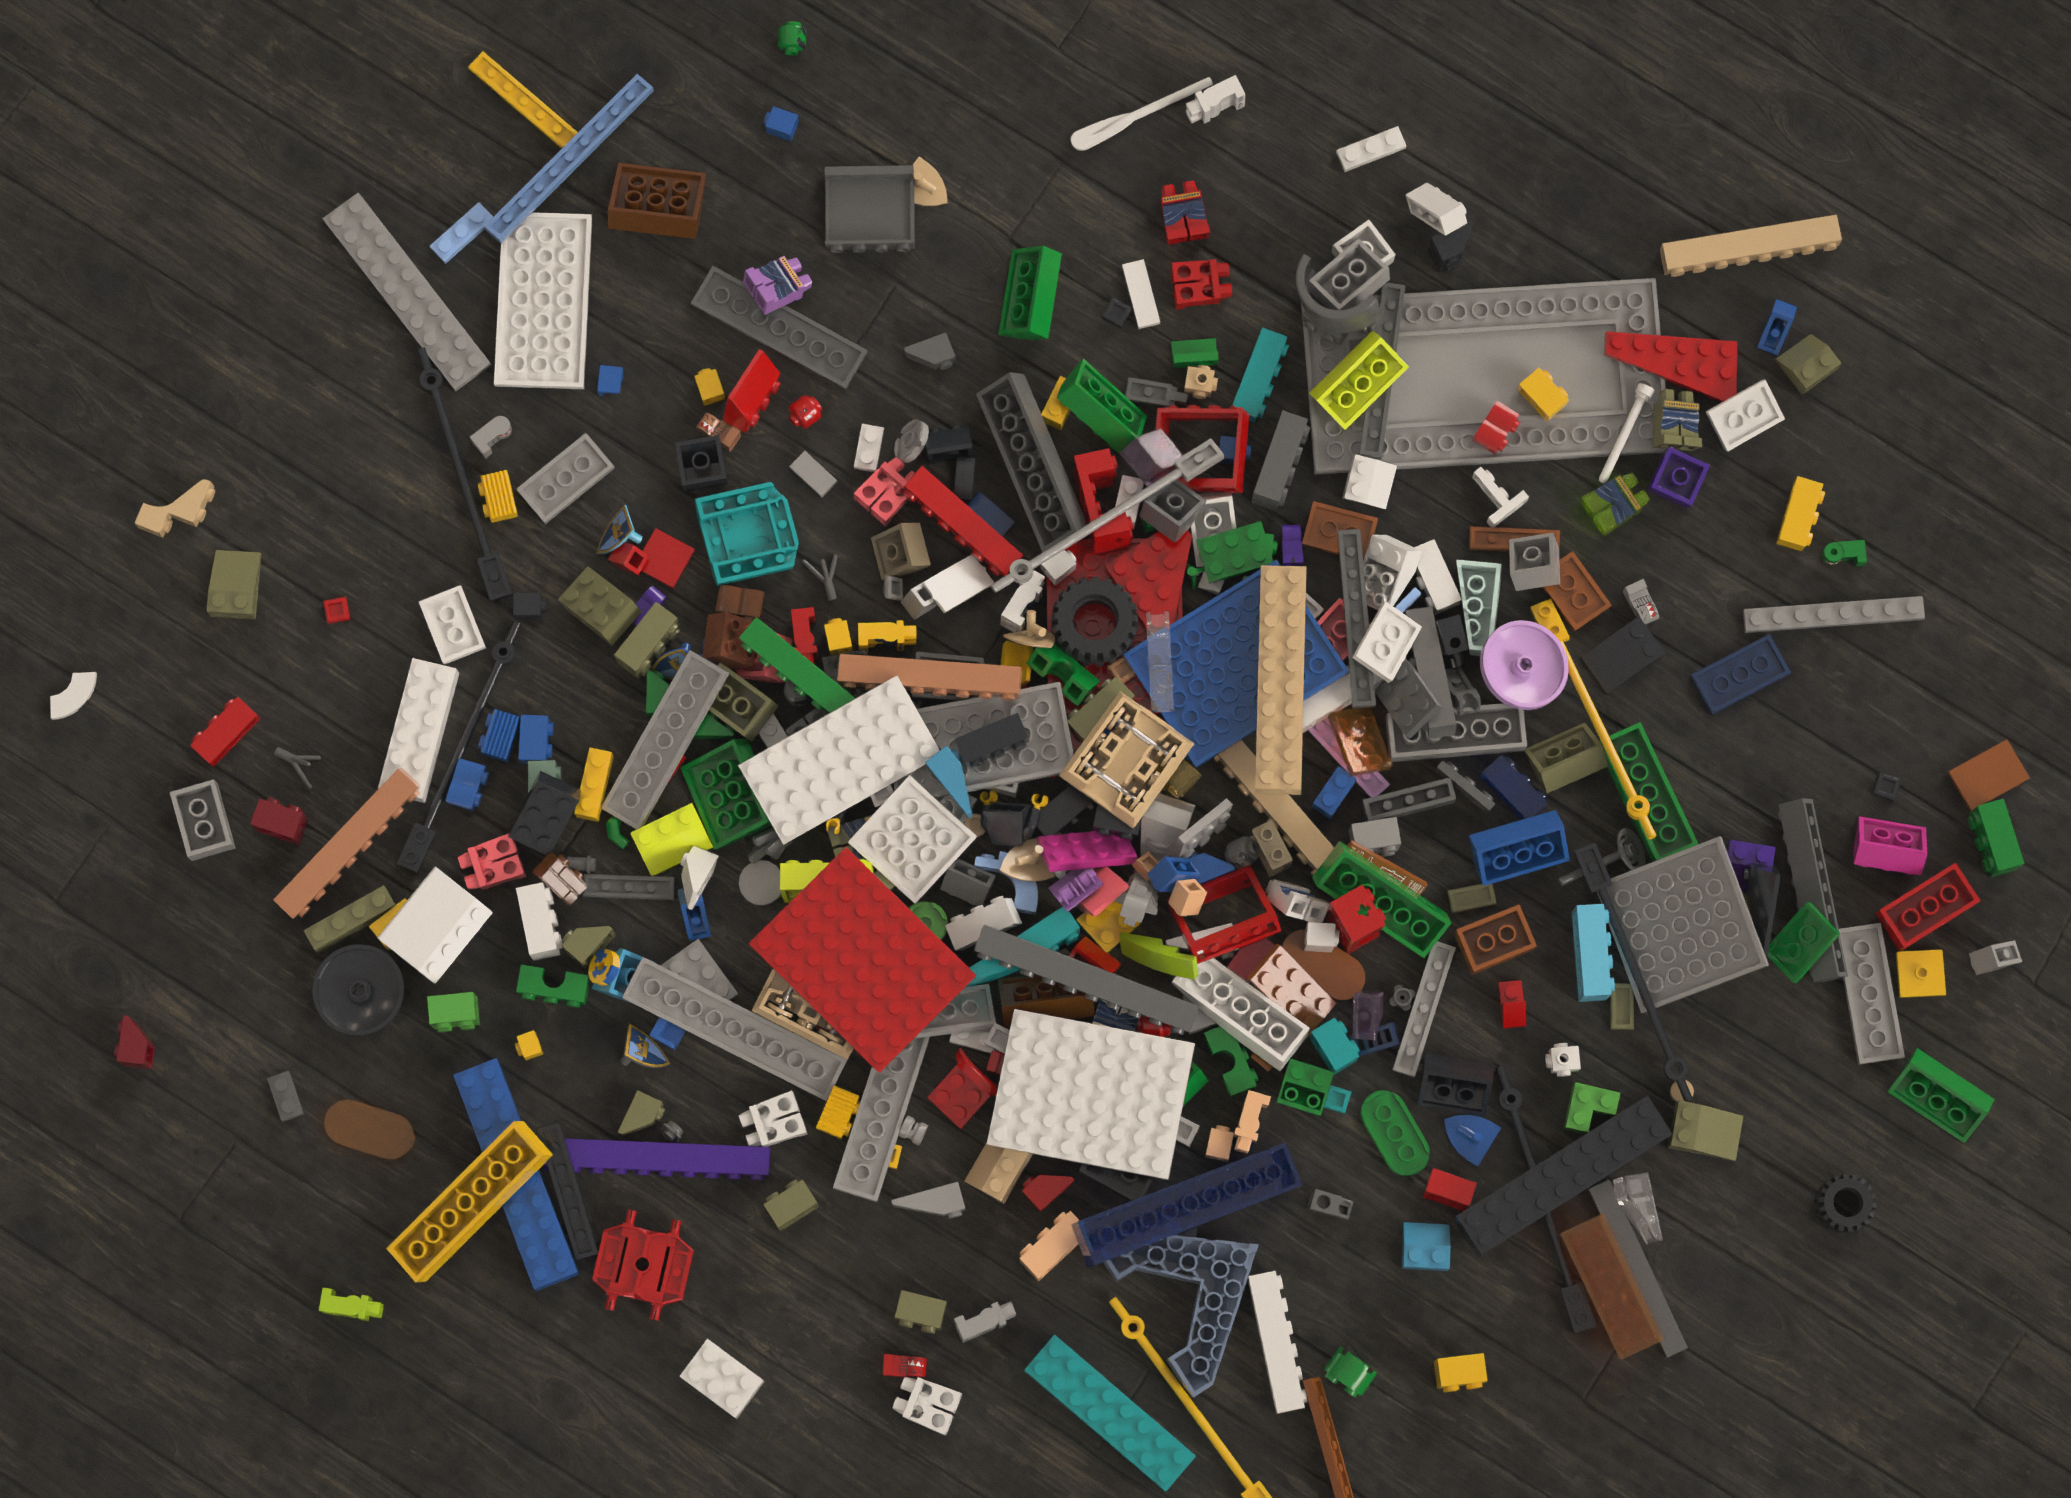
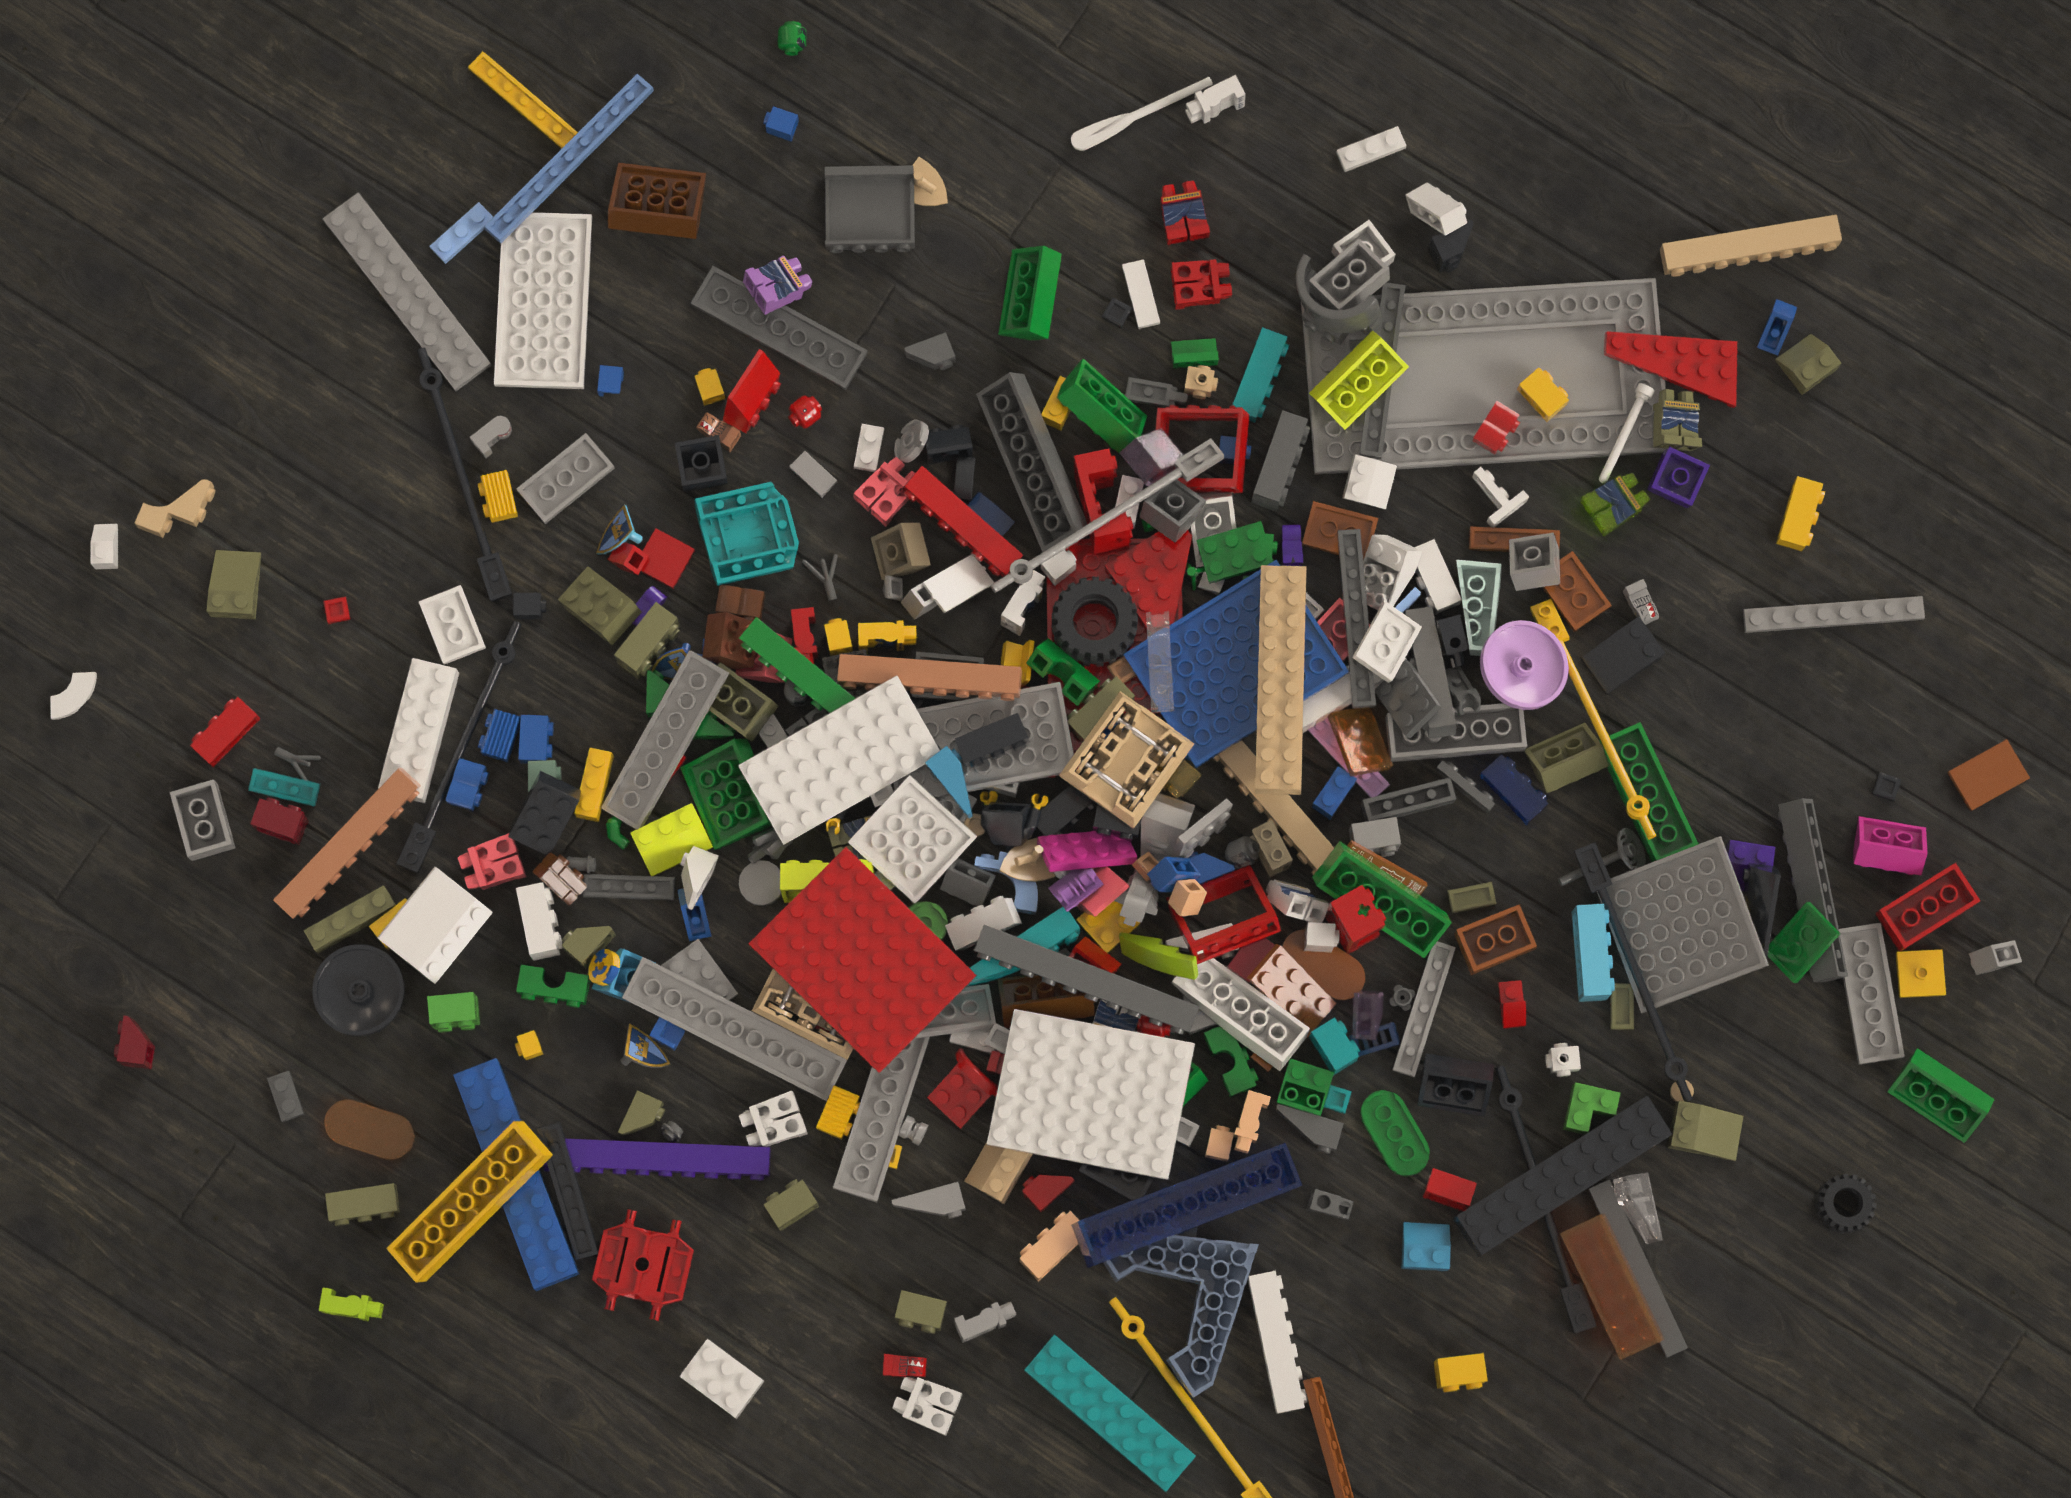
(104, 546): none -> white slope
(284, 787): none -> teal tile
(362, 1204): none -> olive brick
(1034, 635): tan shield -> none
(1316, 1129): none -> dark grey slope
(1350, 1372): green brick -> none
(1471, 1136): blue shield -> none
(1519, 847): blue brick -> none
(1740, 674): dark blue tile -> none
(1745, 415): white plate -> none
(1845, 551): green leg -> none
(1995, 838): green brick -> none

